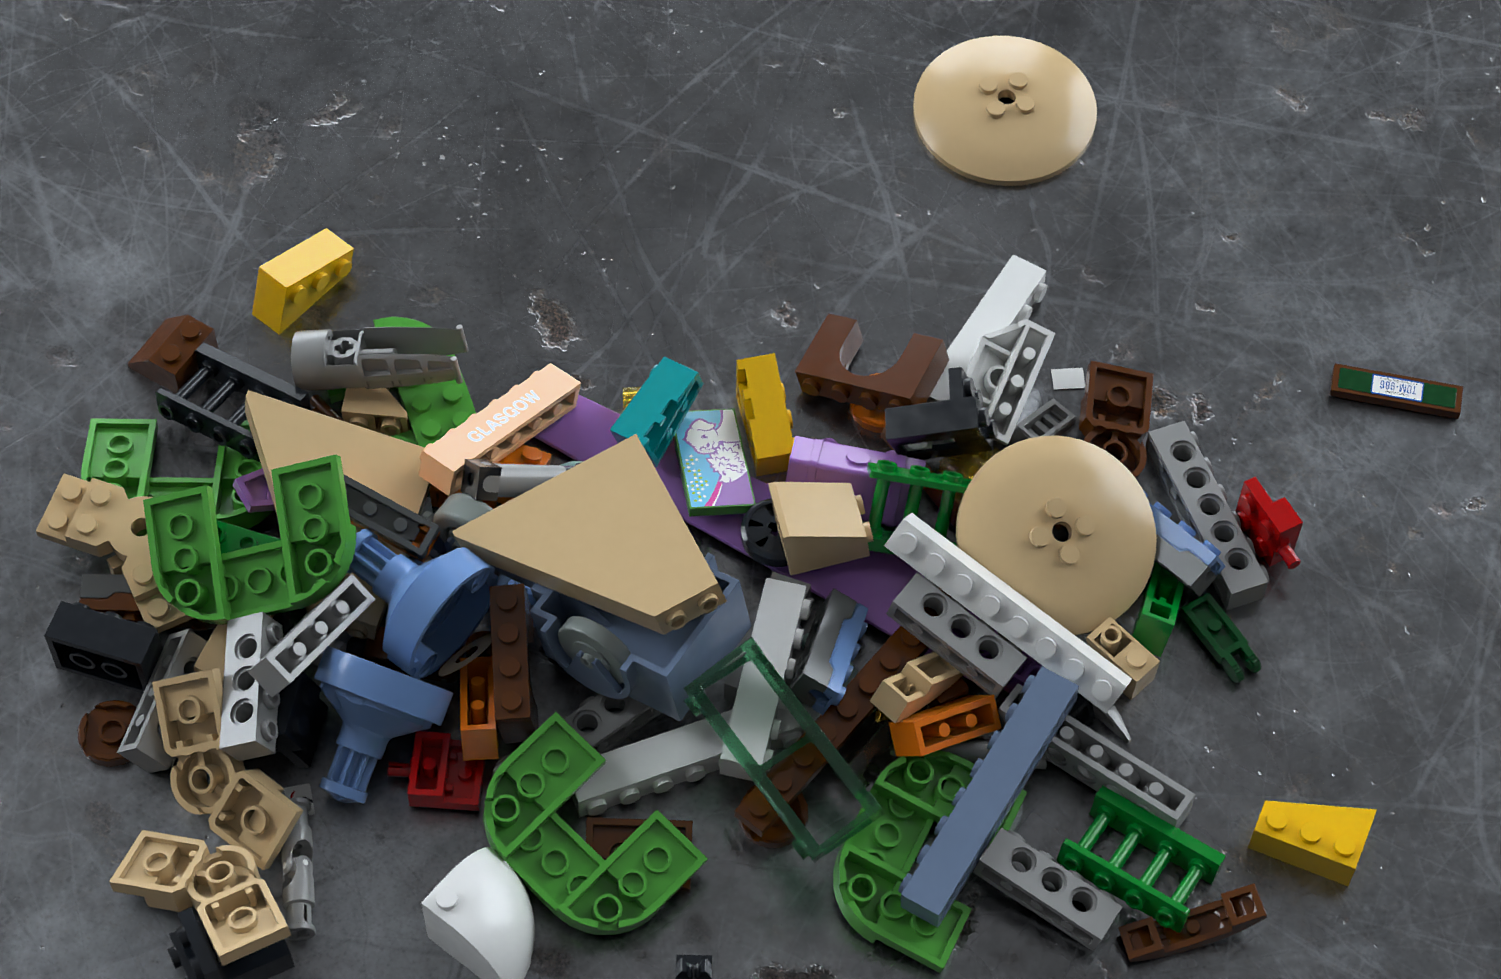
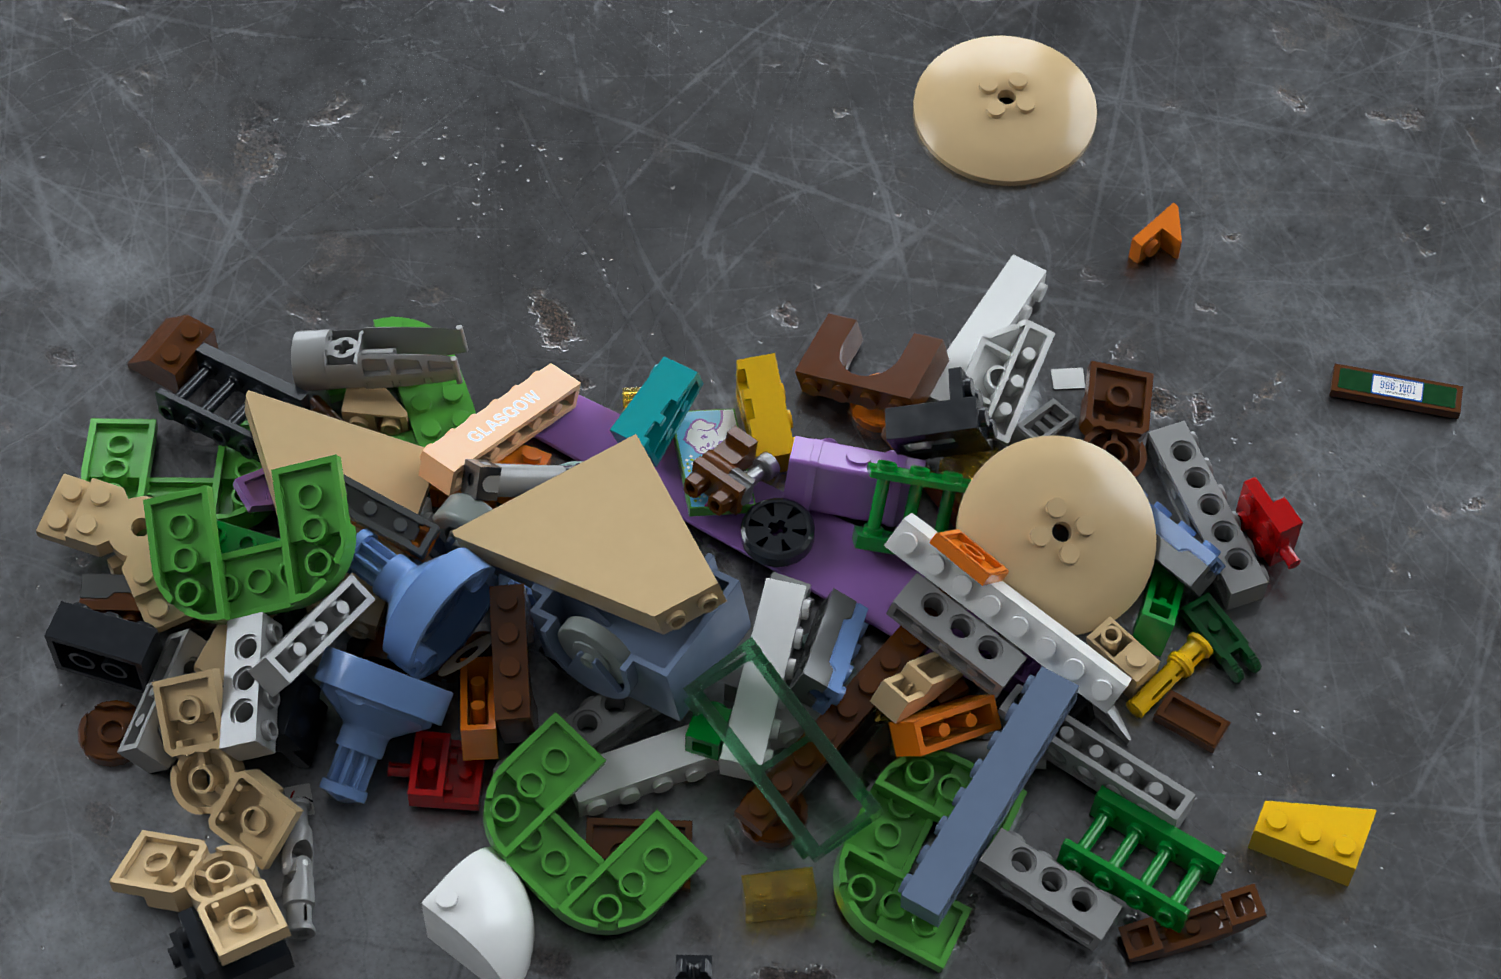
(299, 279): yellow wedge -> none
(701, 736): none -> green brick
(722, 473): none -> reddish brown hips
(778, 894): none -> clear yellow brick
(819, 524): tan slope -> none
(969, 556): none -> orange tile
(1160, 233): none -> orange slope
(1179, 665): none -> yellow pin
(1191, 721): none -> reddish brown tile

